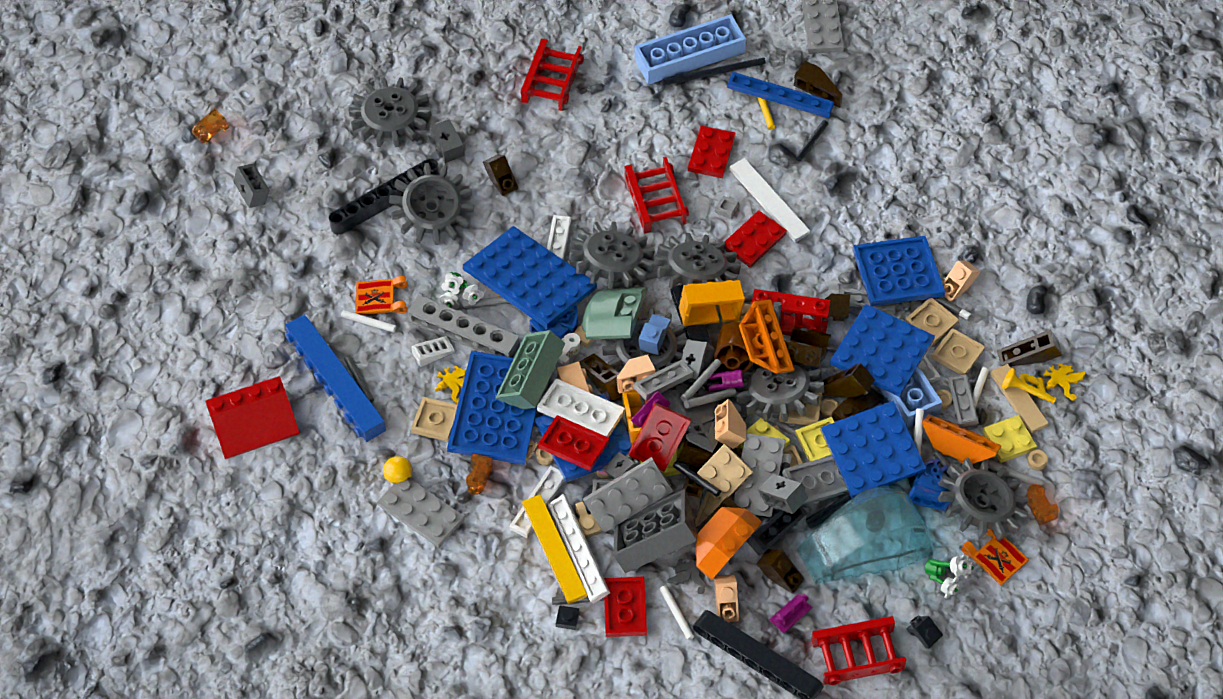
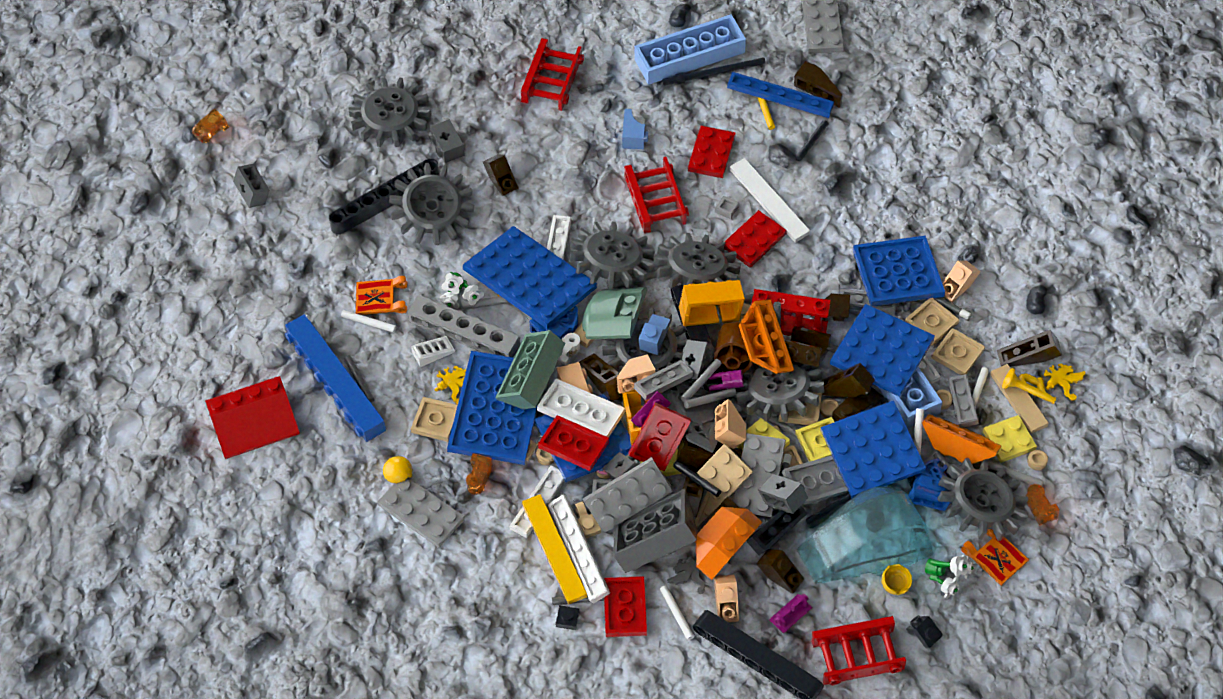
(633, 132): none -> medium blue arch
(896, 579): none -> yellow hair

